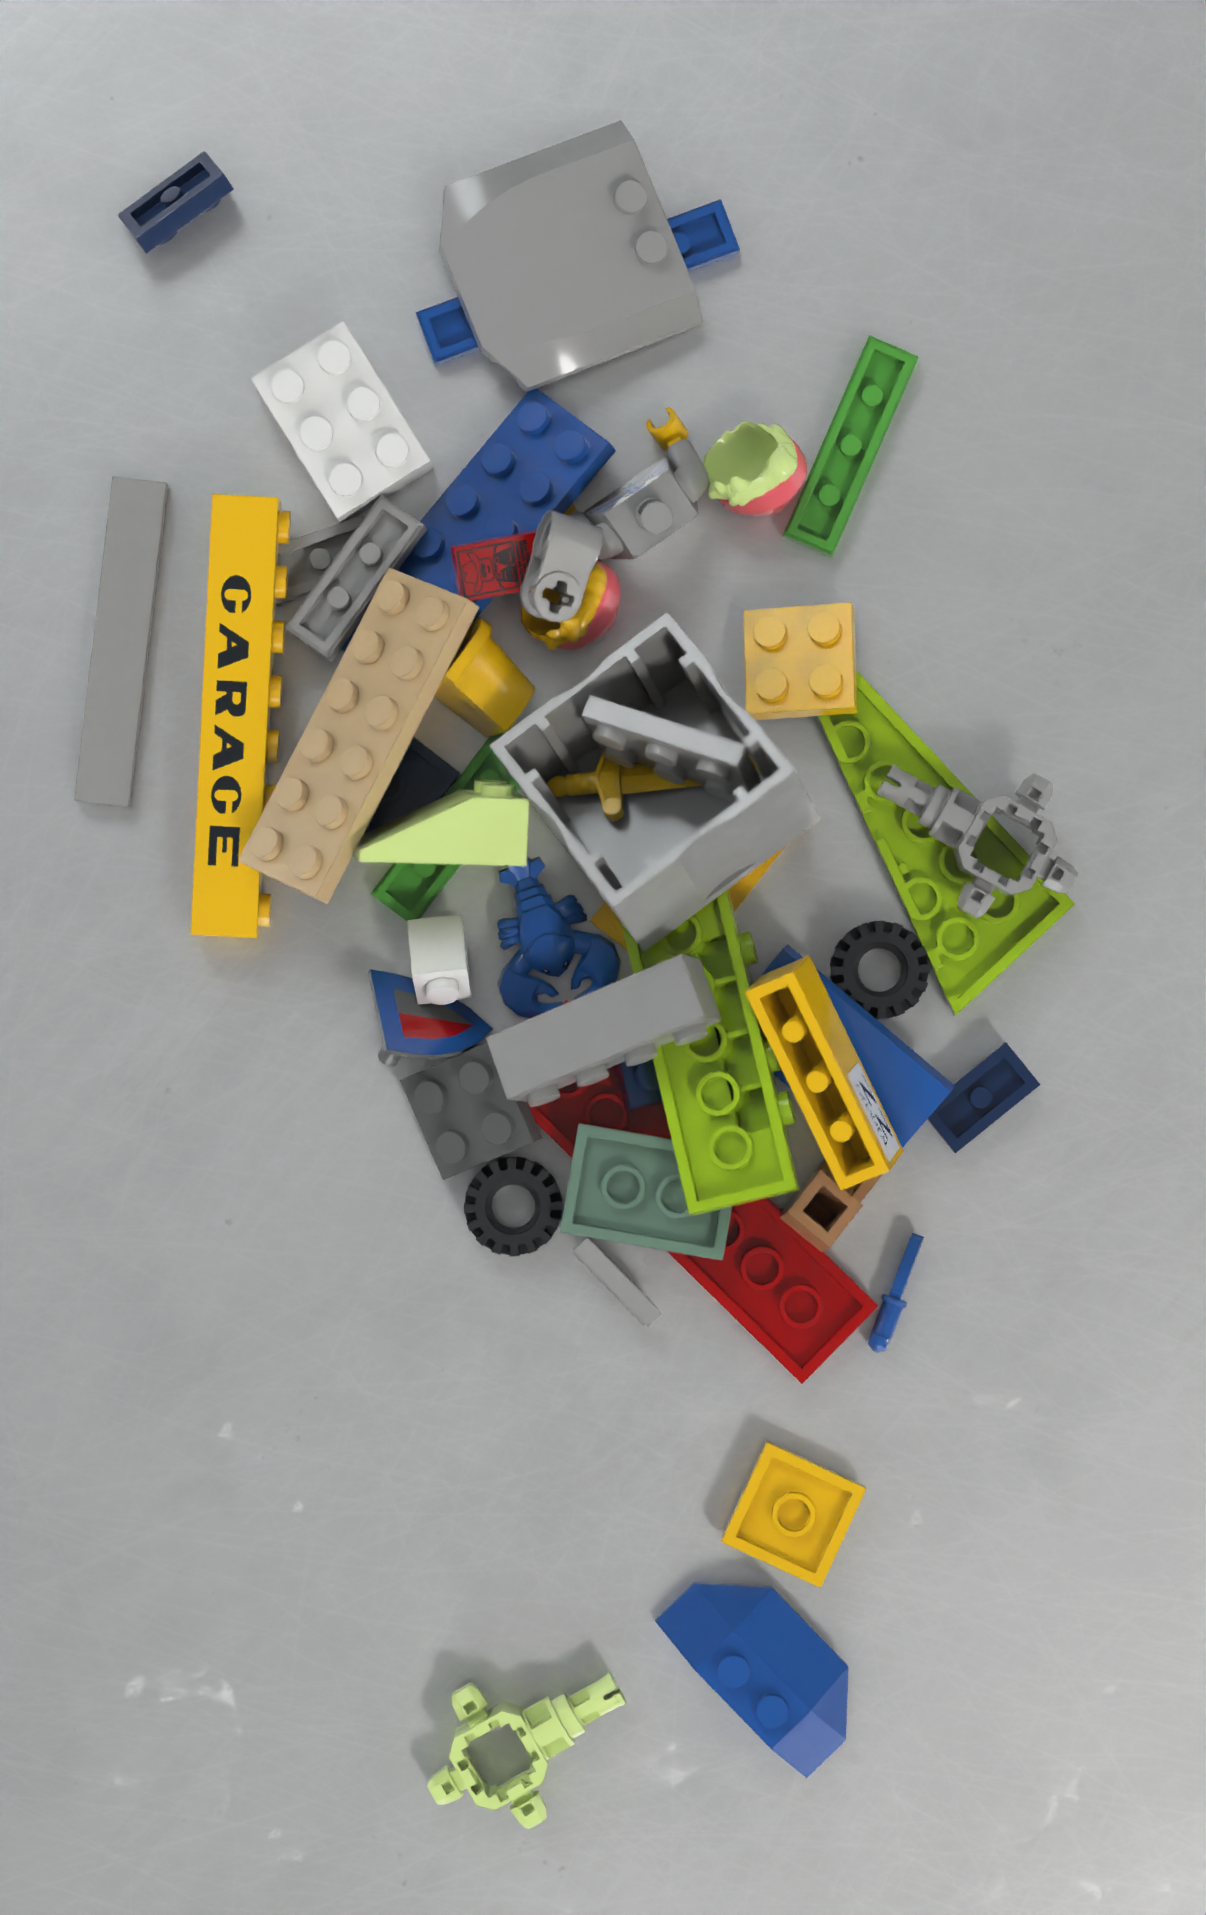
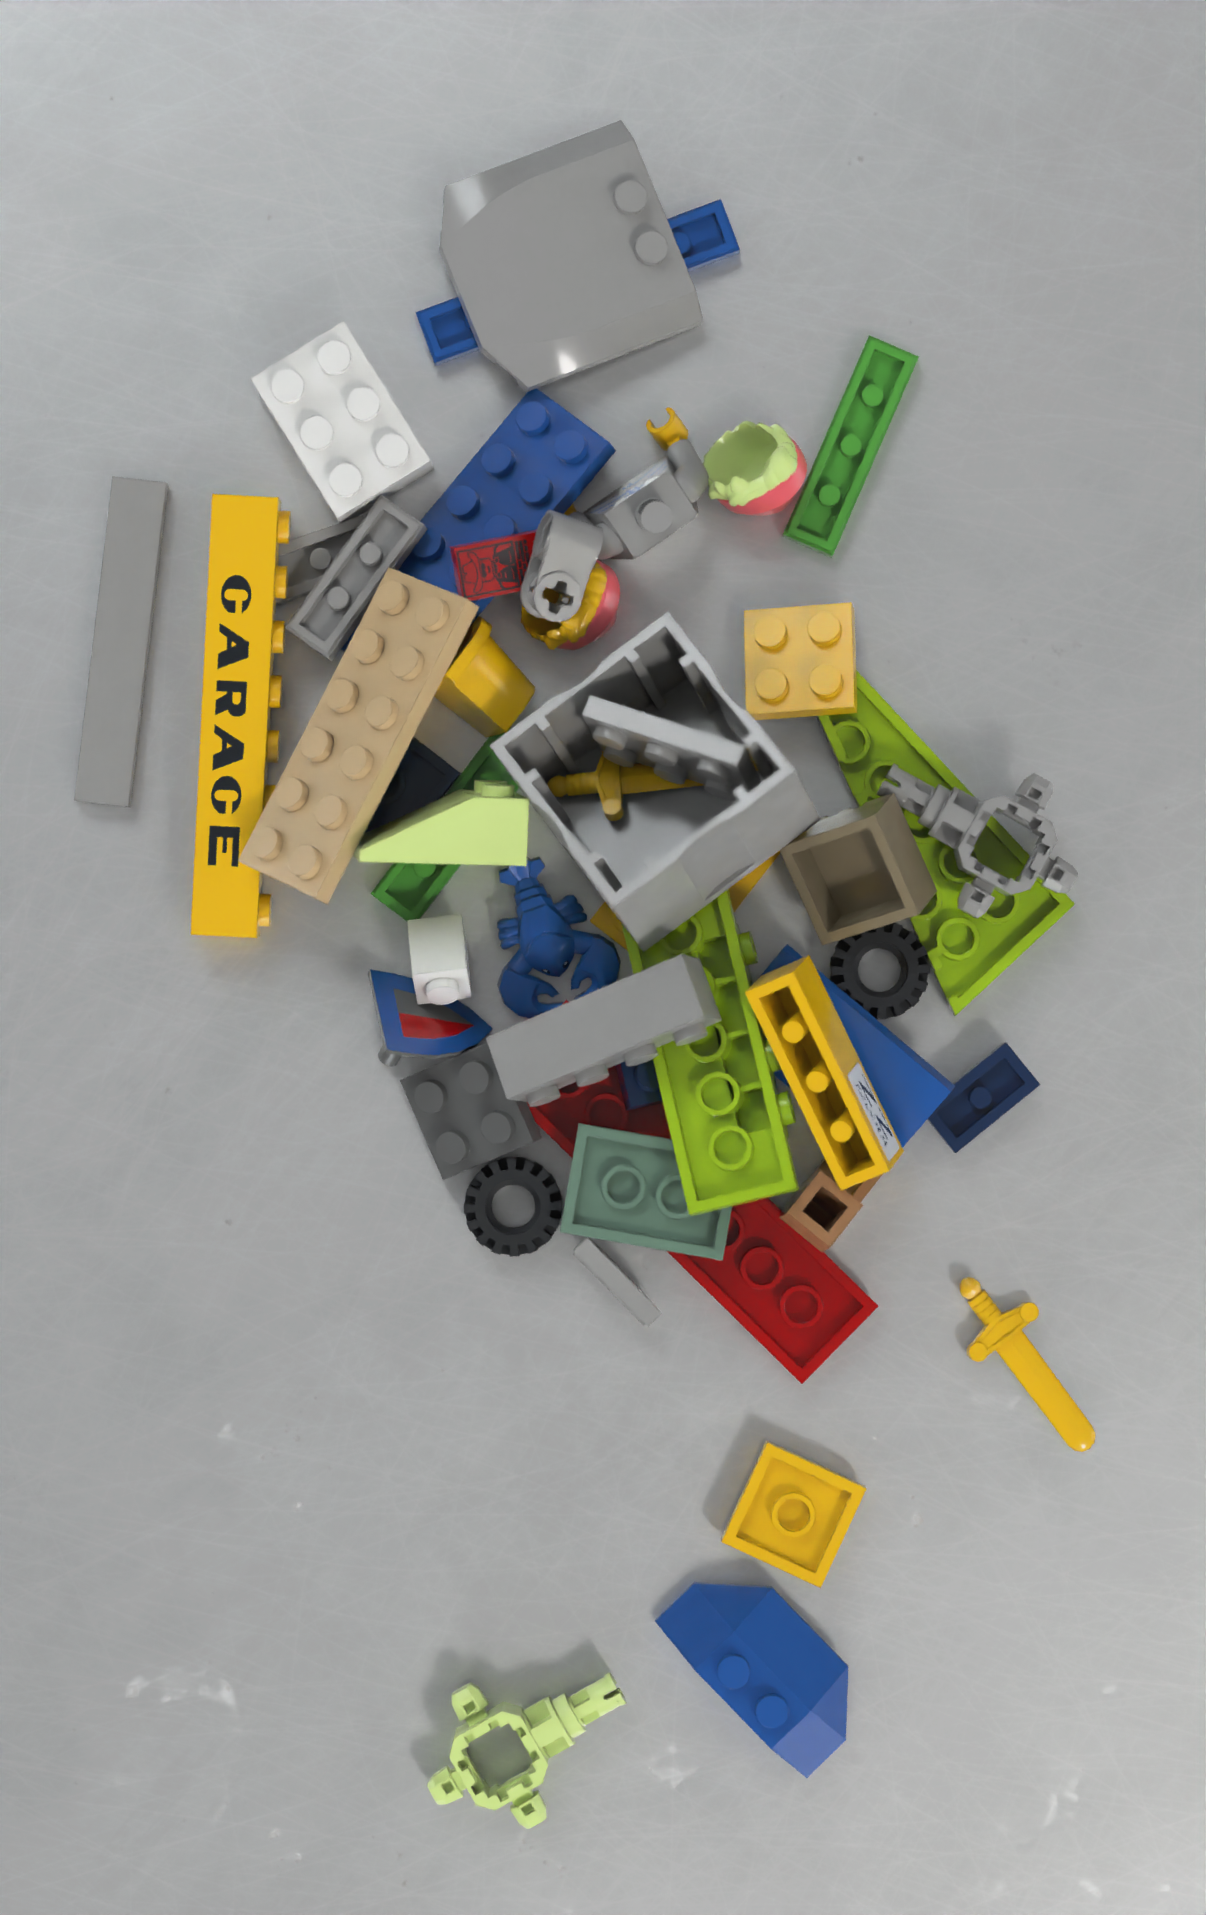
(176, 202): dark blue plate -> none
(859, 870): none -> dark tan piece
(892, 1303): blue piece -> none
(1004, 1334): none -> yellow sword

